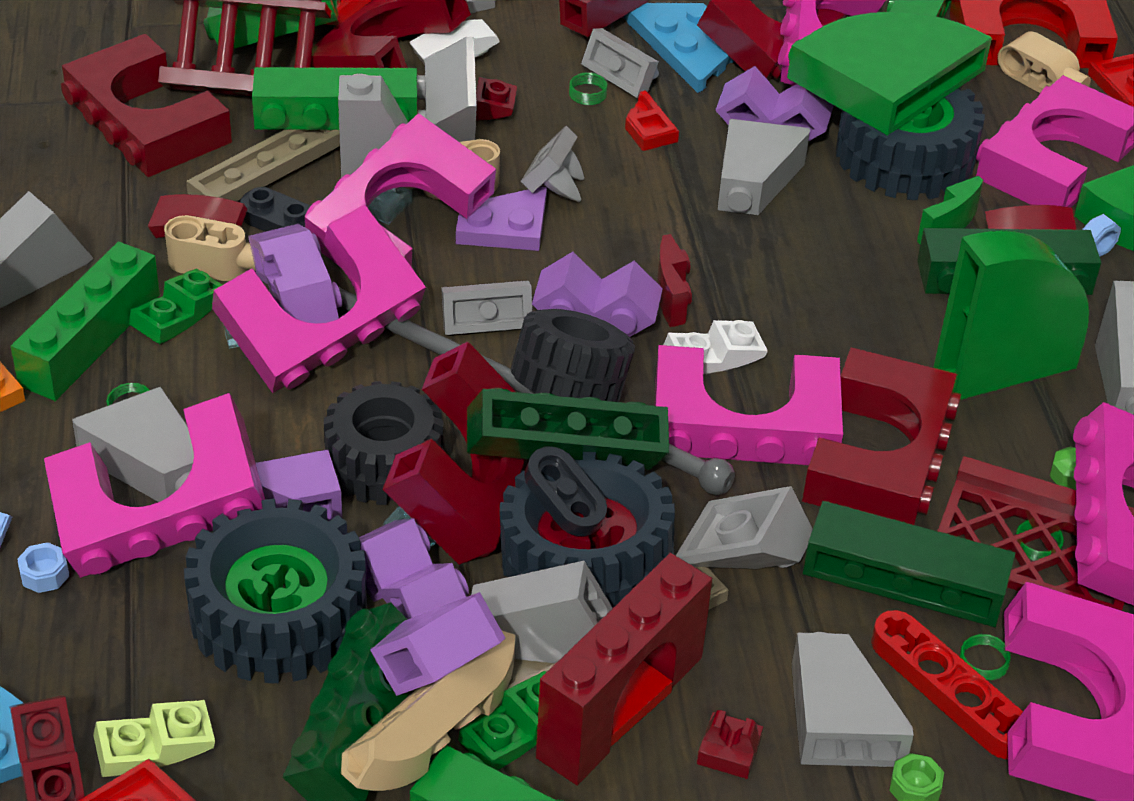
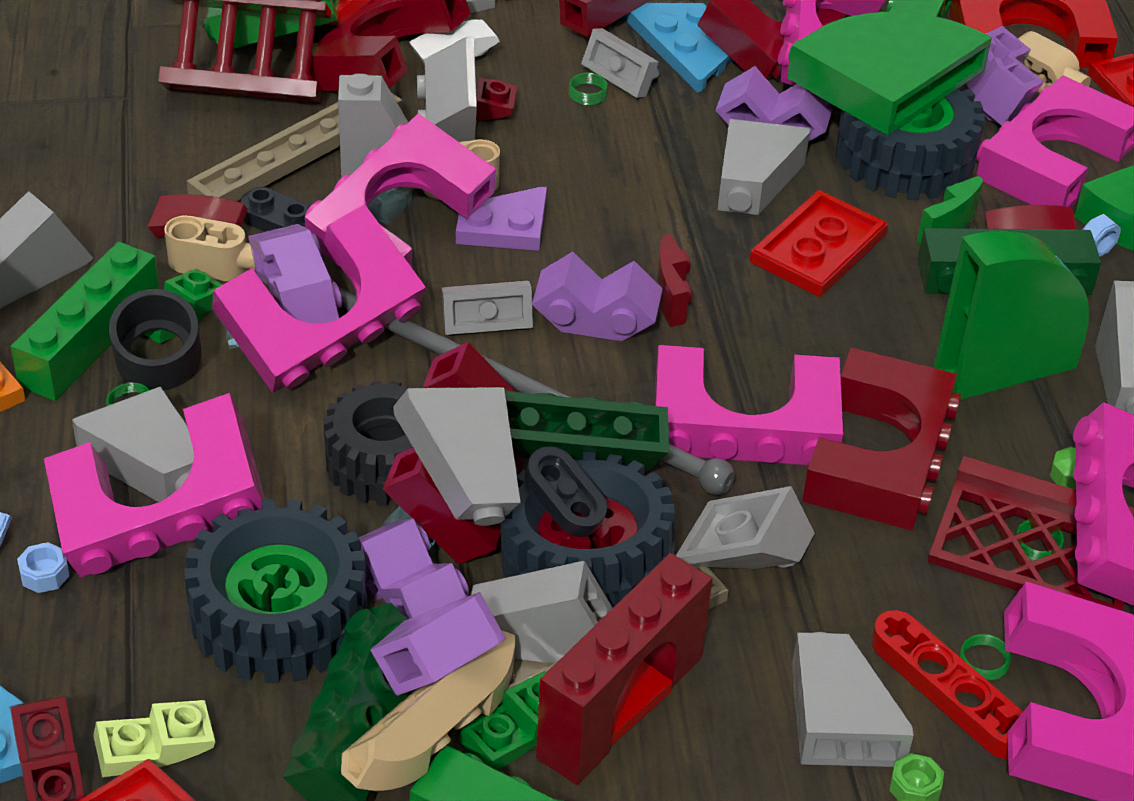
(146, 137): dark red arch -> none
(155, 311): none -> black piece
(303, 478): medium lavender slope -> none
(309, 96): green brick -> none
(464, 447): none -> light grey slope
(556, 167): light grey tile -> none
(572, 355): black tyre -> none
(649, 124): red tile -> none
(725, 346): white slope -> none
(730, 744): dark red tile -> none
(818, 243): none -> red tile
(909, 560): dark green brick -> none
(1005, 82): none -> medium lavender brick

